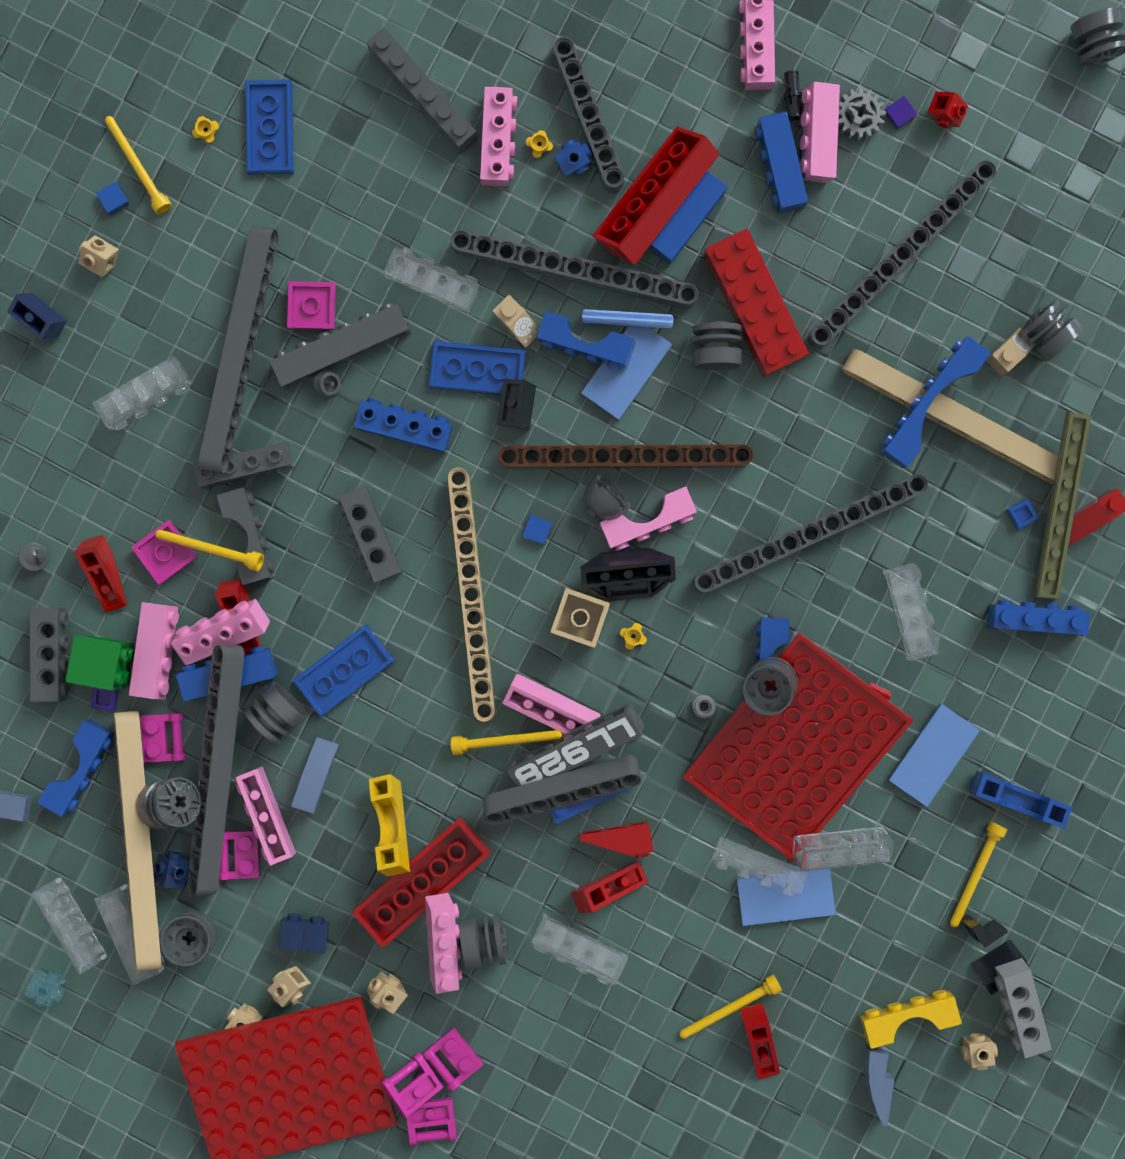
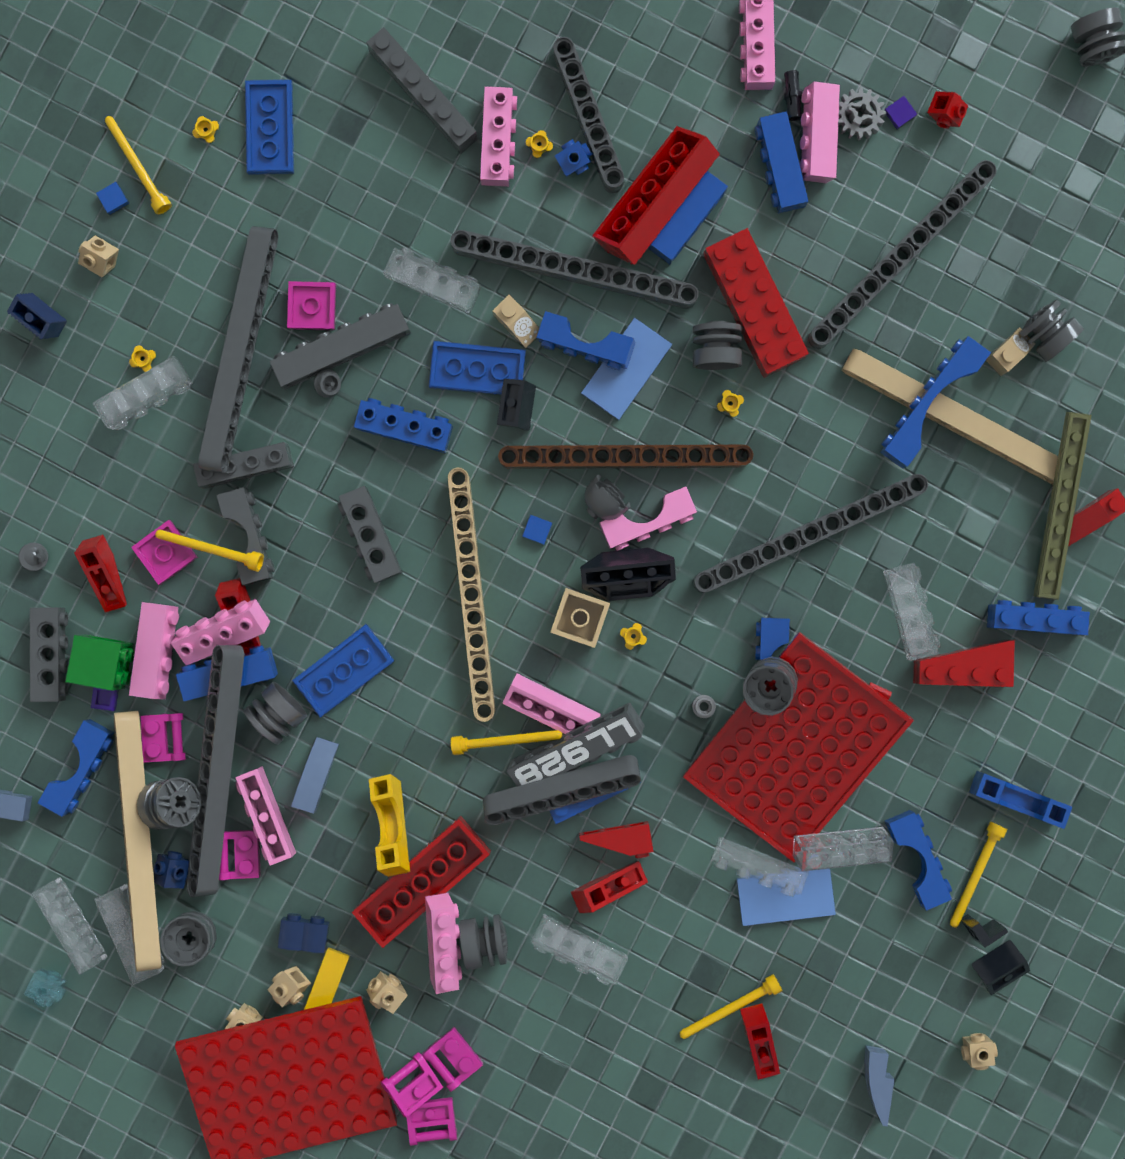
(139, 352): none -> yellow plate
(327, 978): none -> yellow tile
(627, 318): light blue axle -> none
(737, 400): none -> yellow plate
(882, 1024): yellow arch -> none
(930, 885): none -> blue arch
(933, 754): medium blue tile -> none
(974, 666): none -> red wedge
(1022, 514): blue tile -> none
(1028, 1023): light grey brick -> none

